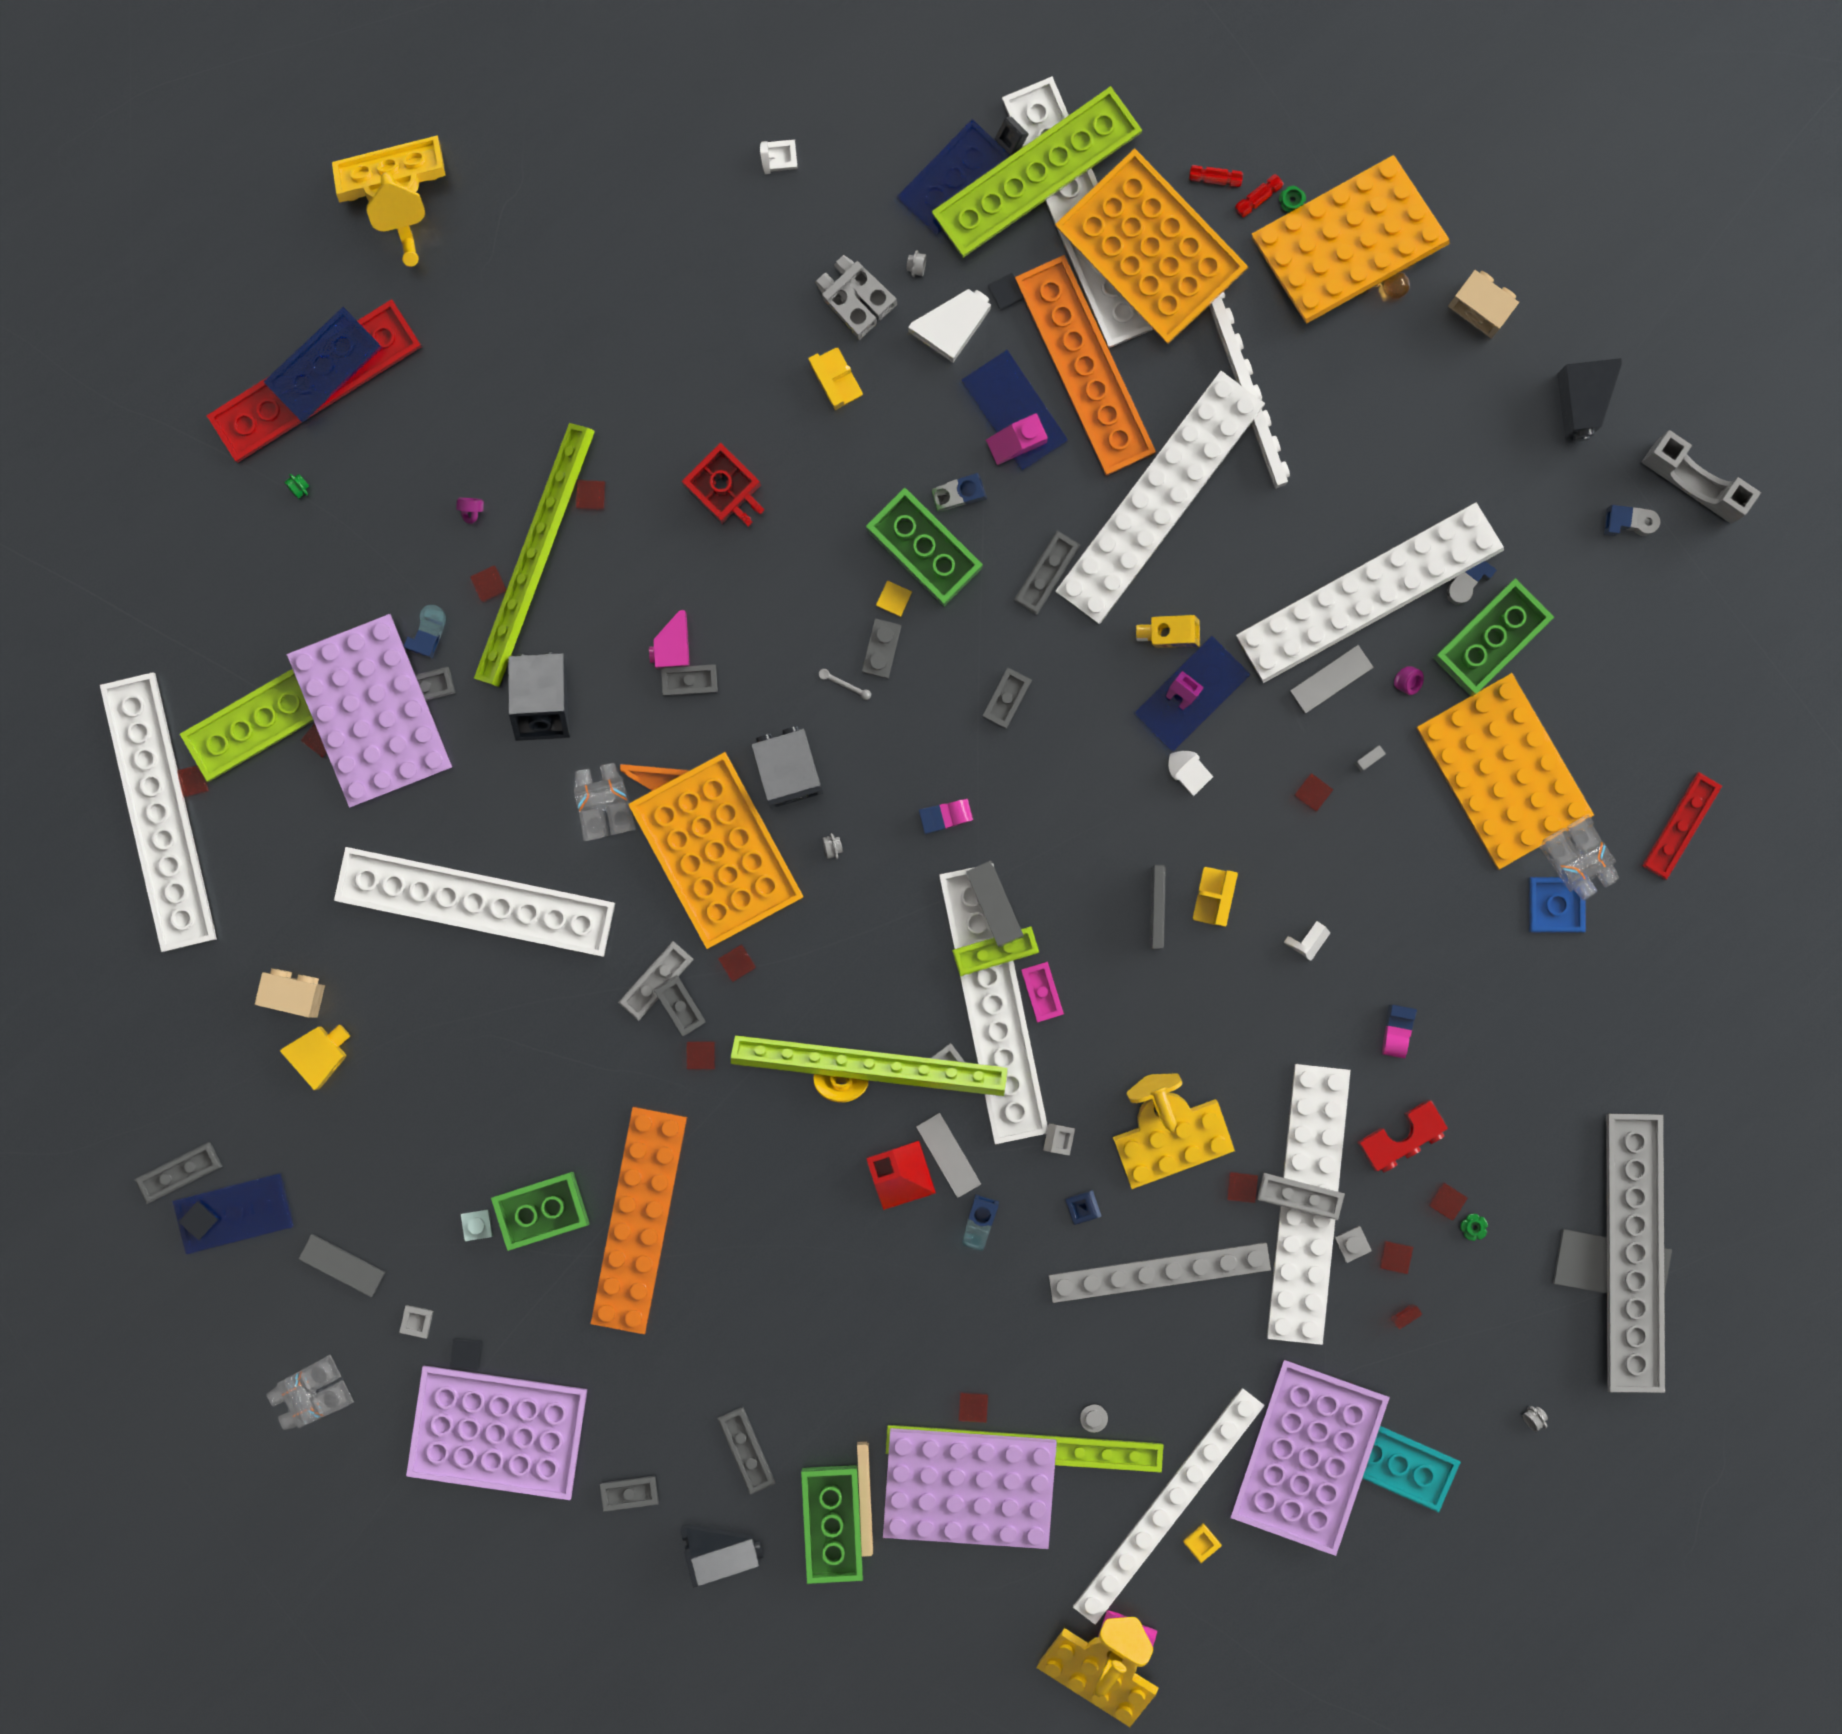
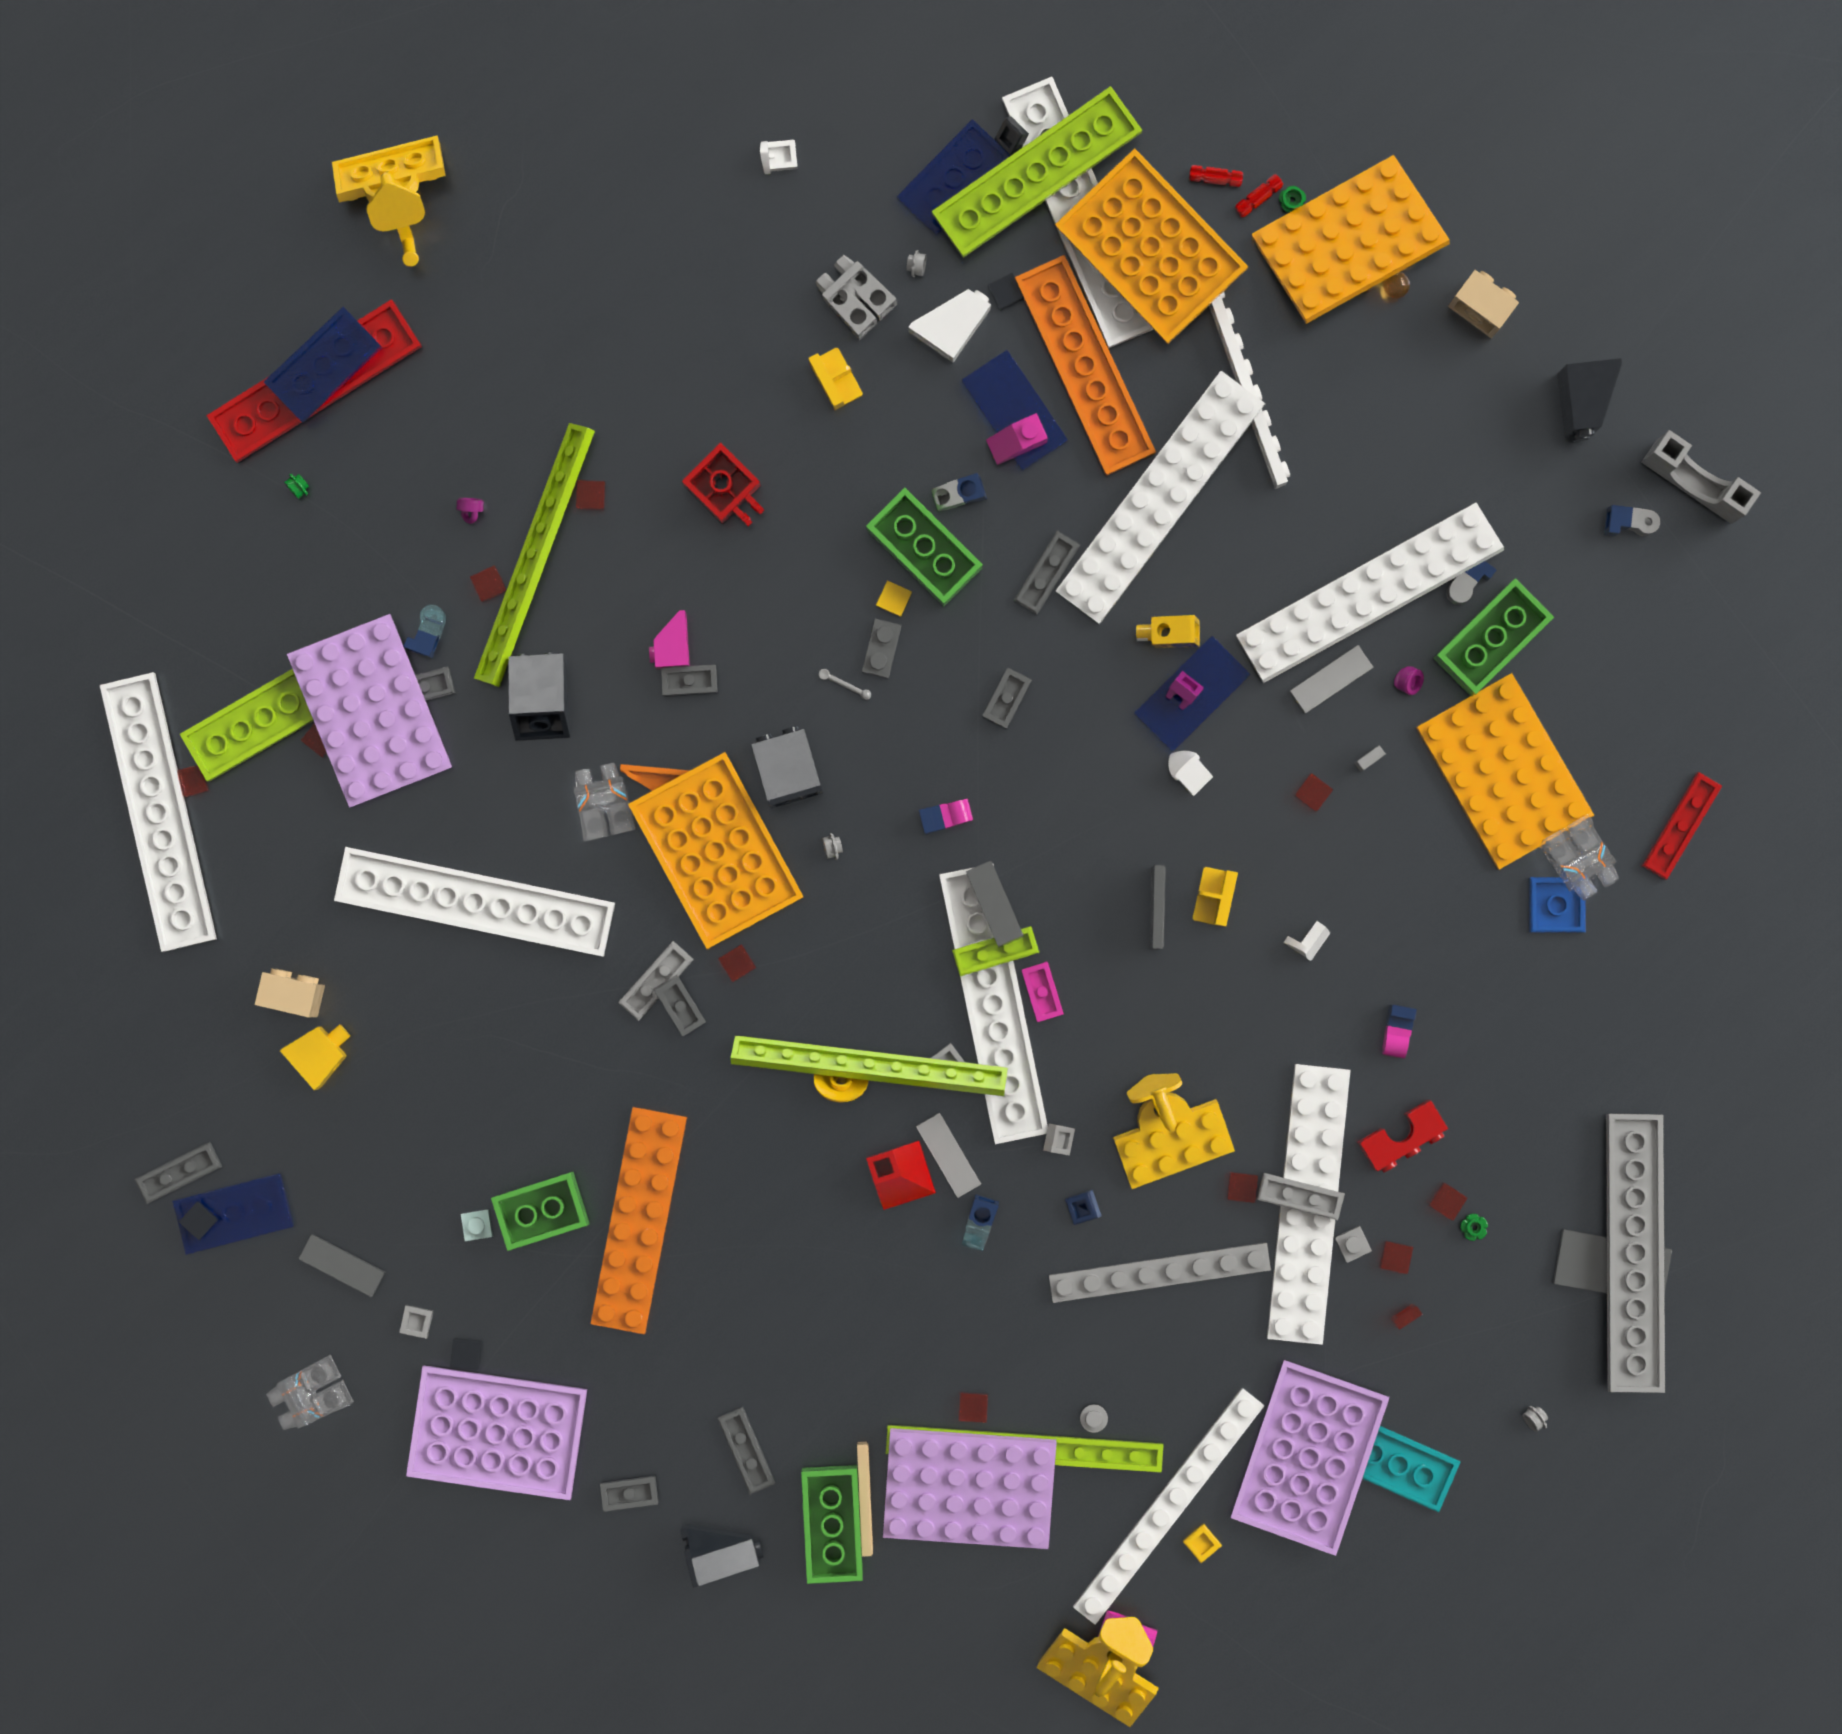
(700, 1055): clear red tile -> none

